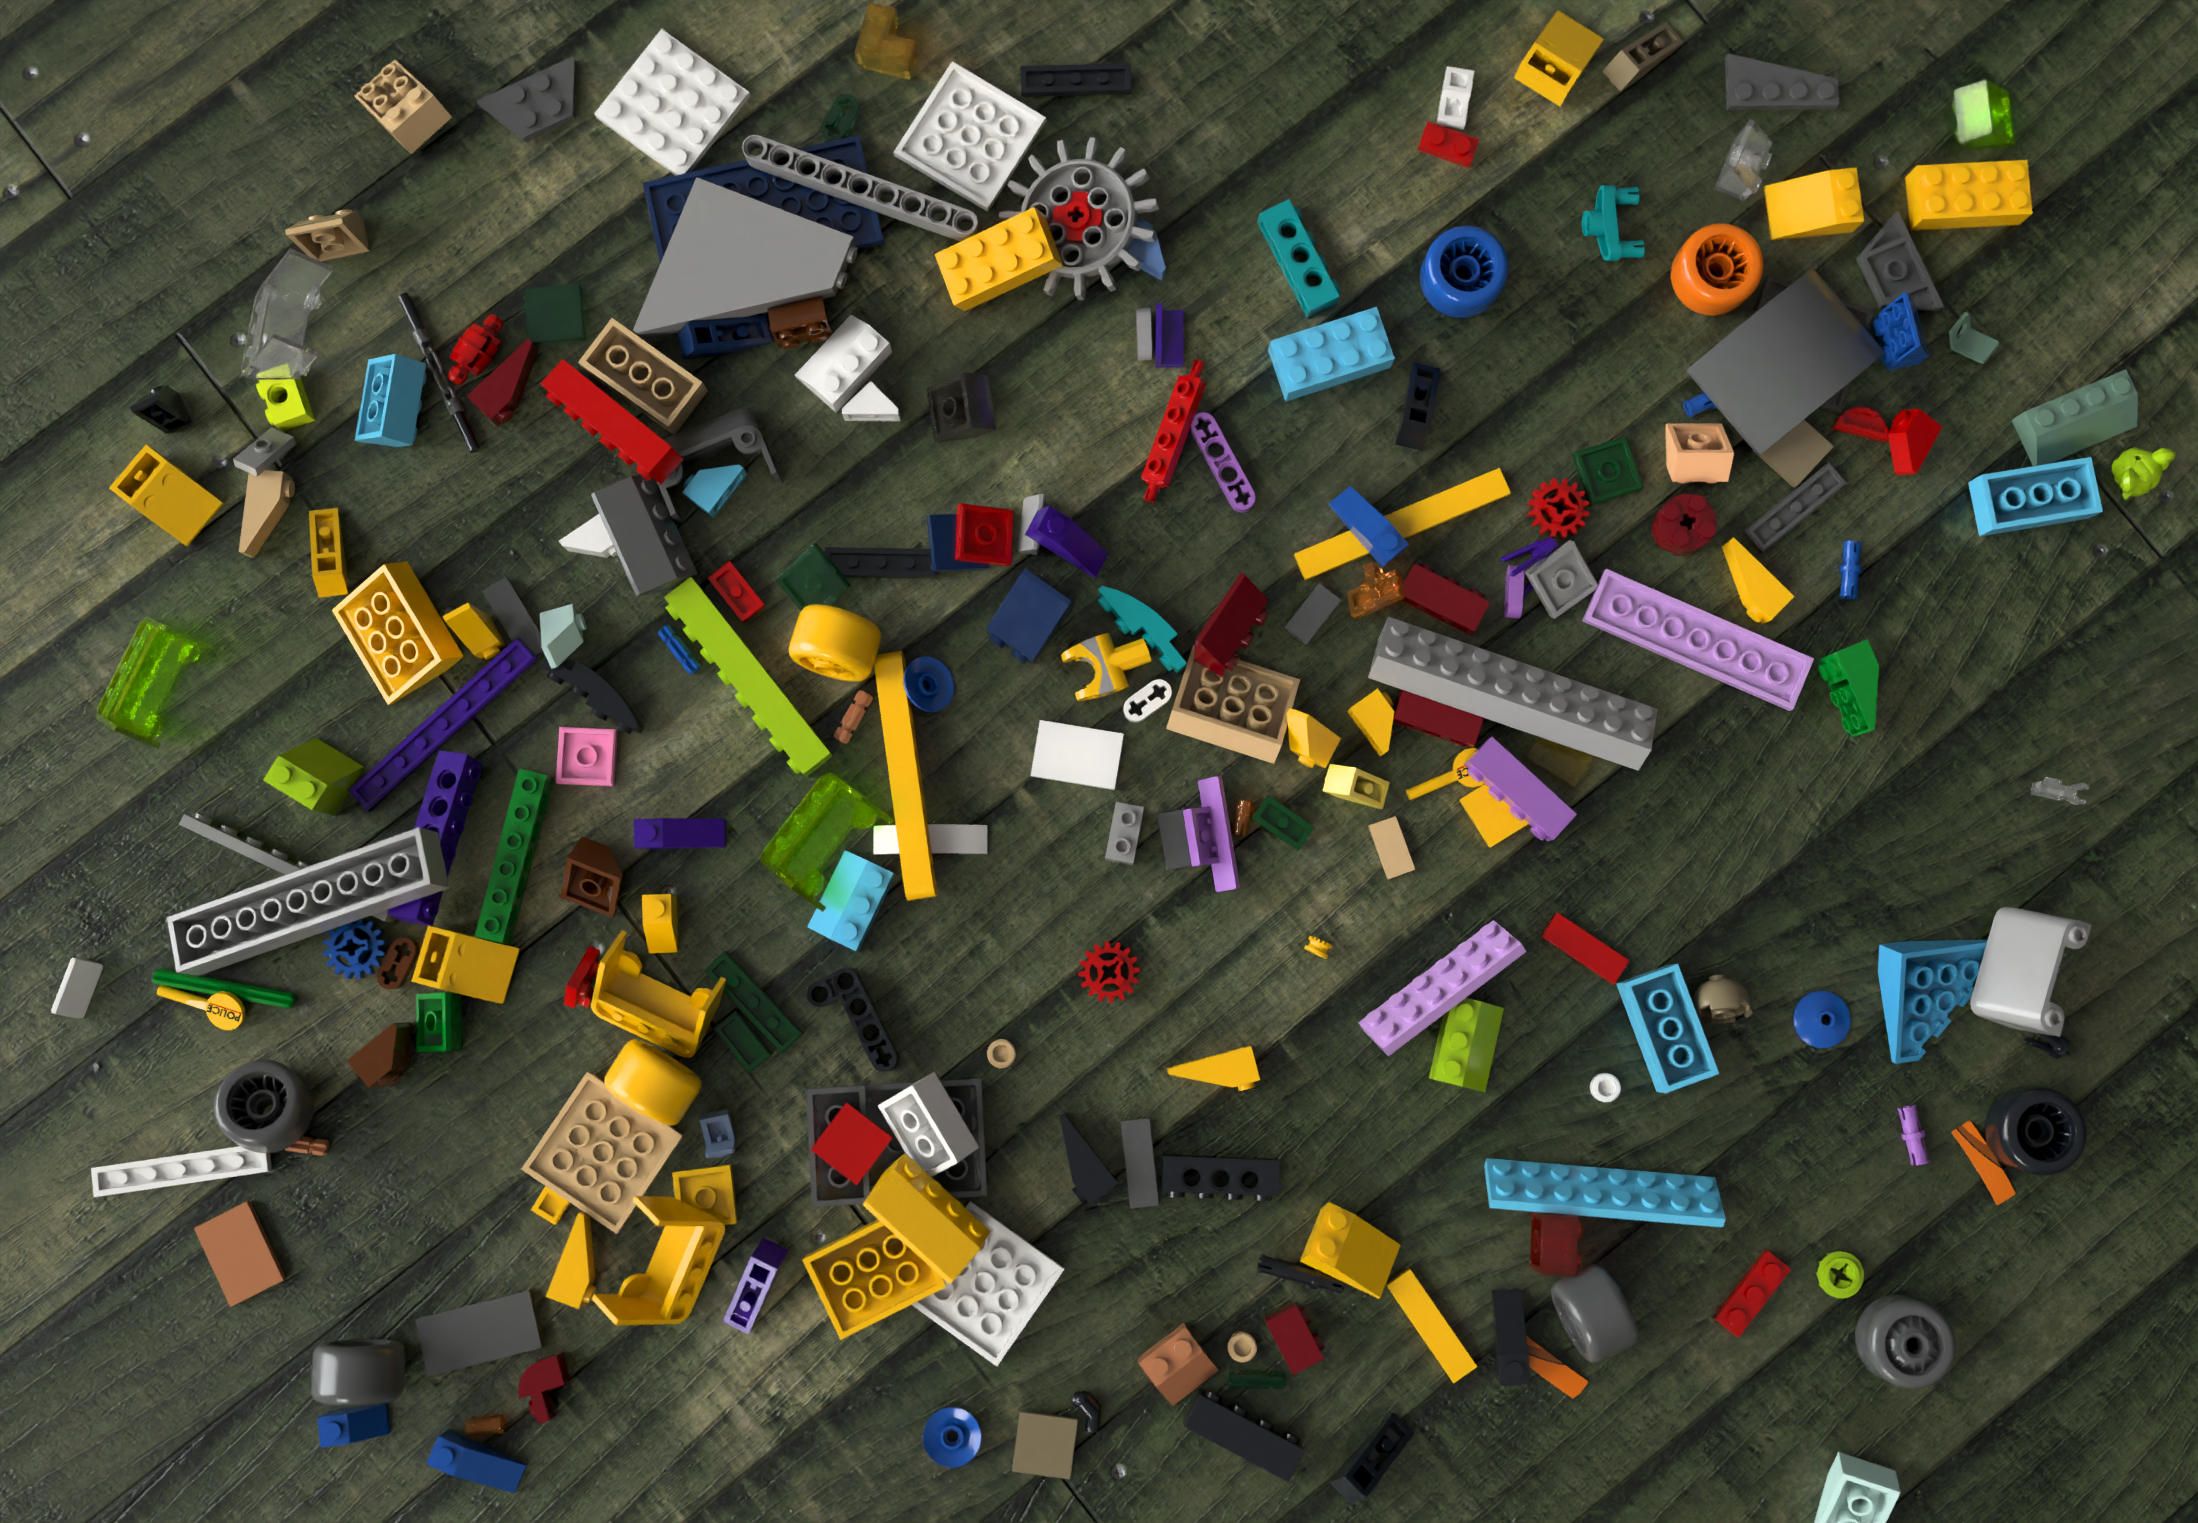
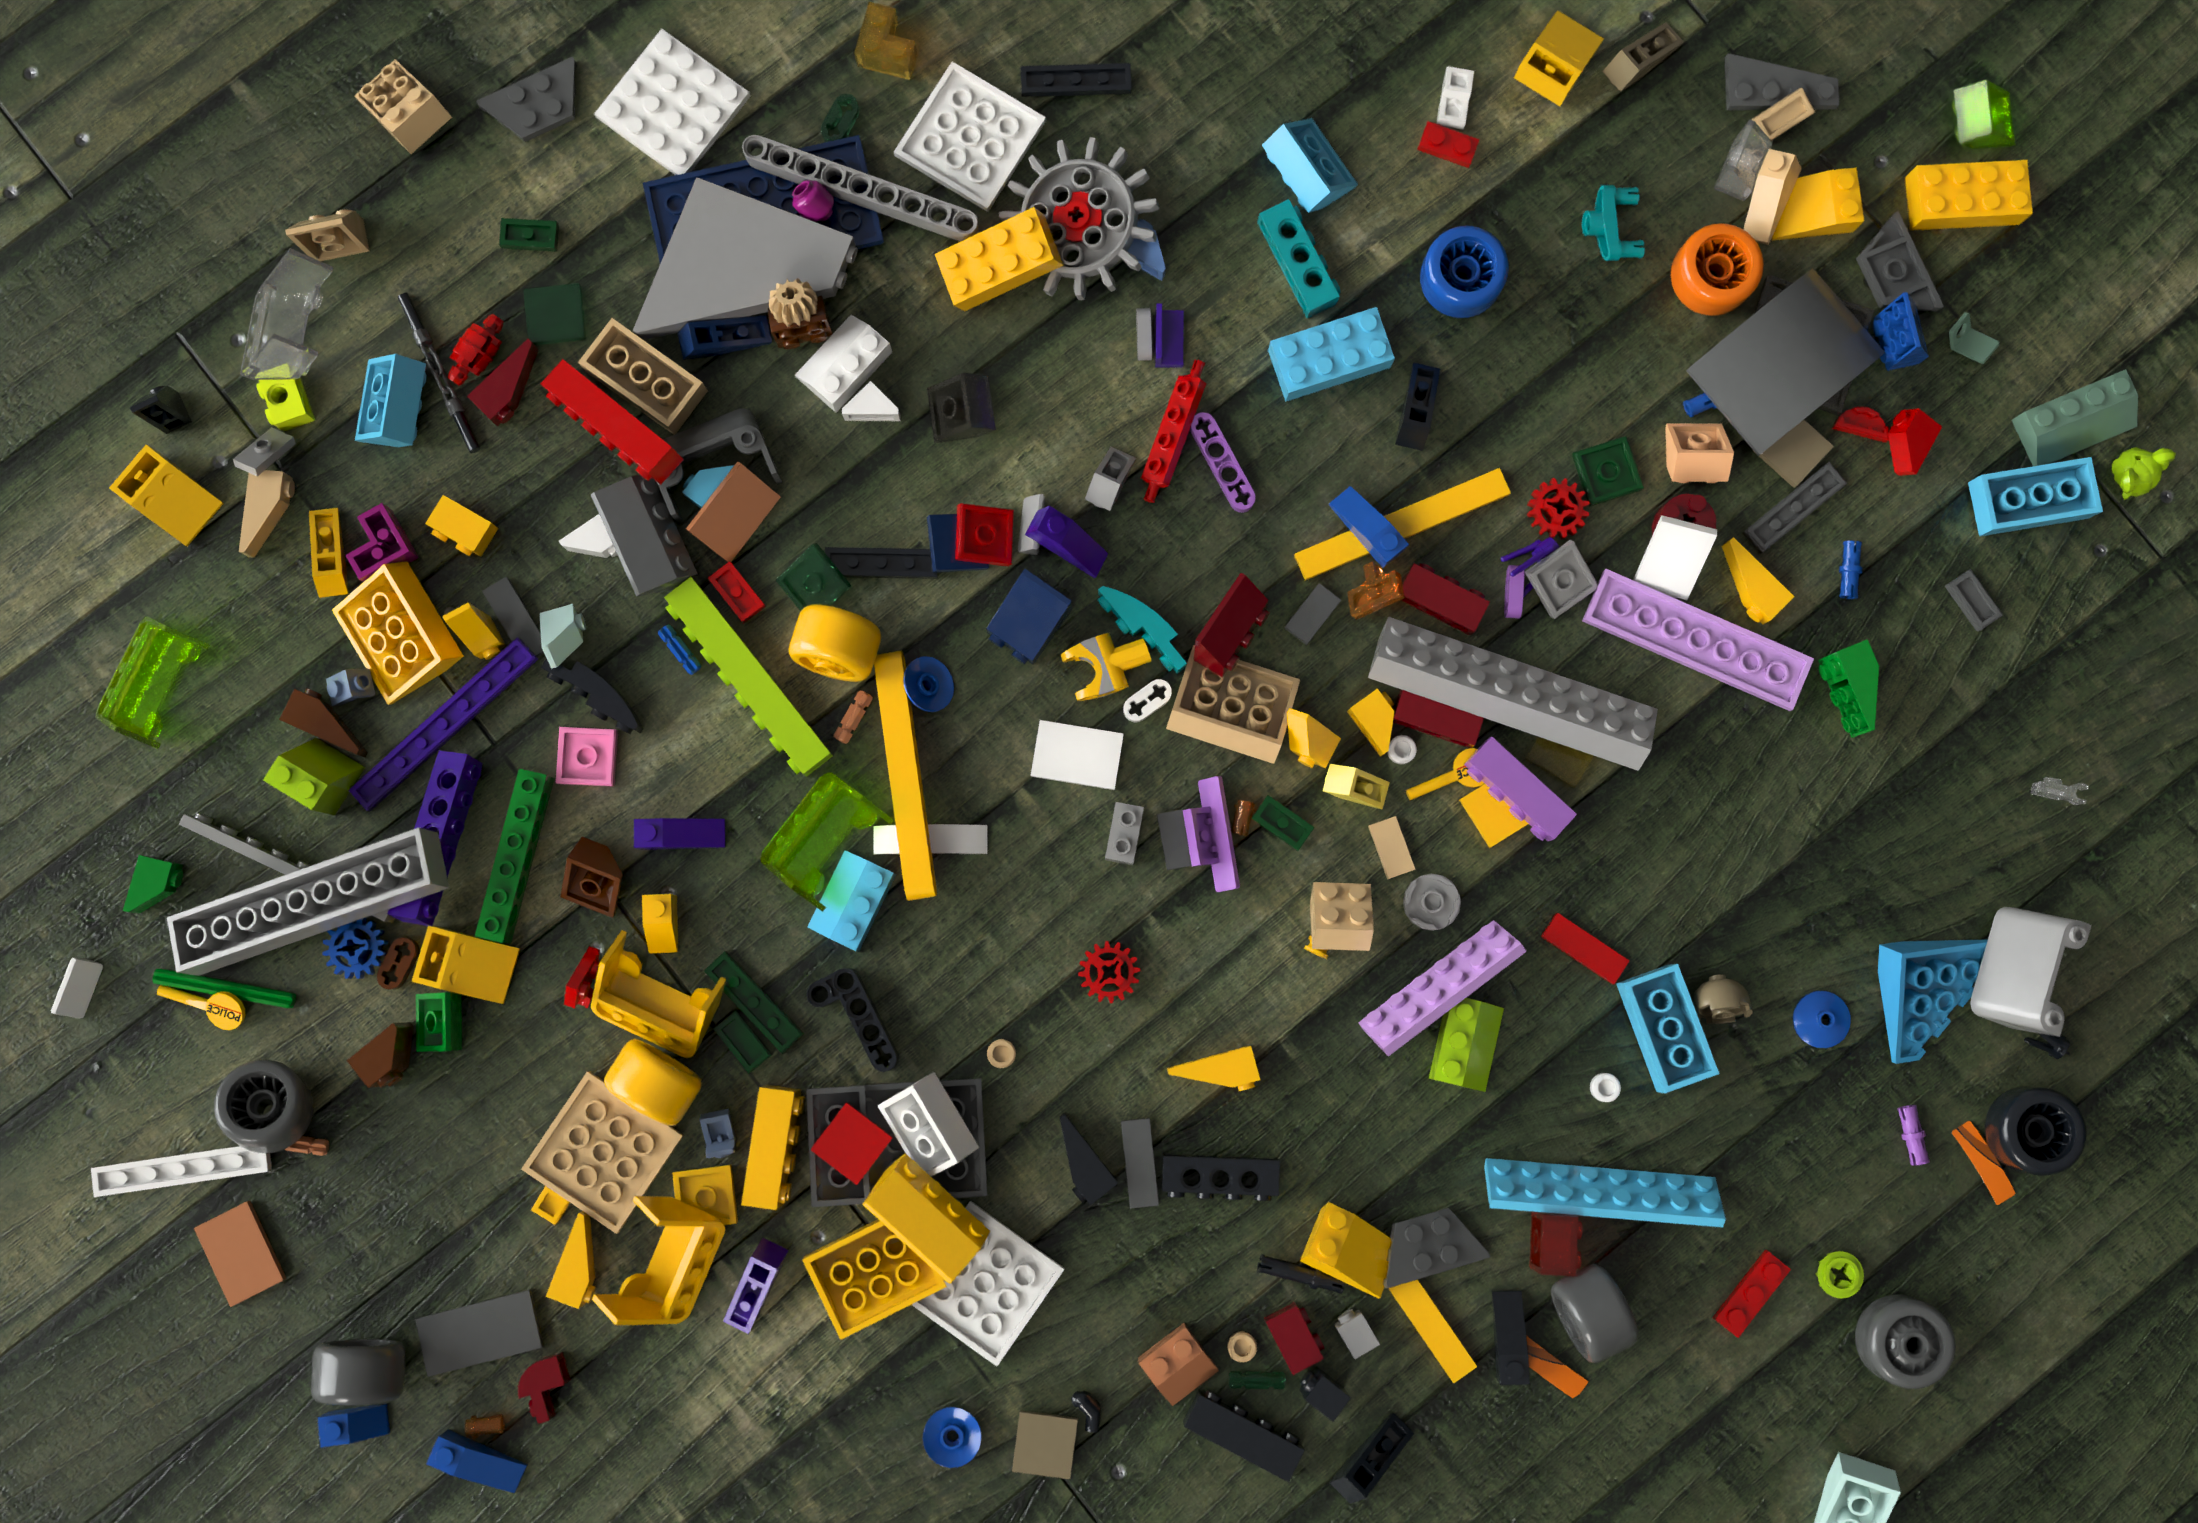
(151, 883): none -> green slope
(320, 719): none -> reddish brown slope
(349, 686): none -> sand blue bracket
(386, 544): none -> magenta brick
(462, 526): none -> yellow brick
(528, 234): none -> dark green plate
(733, 512): none -> nougat tile
(772, 1147): none -> yellow brick
(793, 302): none -> tan gear
(813, 201): none -> magenta head
(1109, 478): none -> light grey slope
(1309, 164): none -> medium azure slope
(1324, 1393): none -> black brick
(1341, 916): none -> tan brick
(1356, 1333): none -> light grey brick
(1402, 749): none -> white tile
(1430, 1246): none -> dark grey wing
(1431, 902): none -> light grey tile
(1675, 557): none -> white tile
(1771, 194): none -> tan slope
(1784, 114): none -> tan tile
(1973, 600): none -> dark grey tile

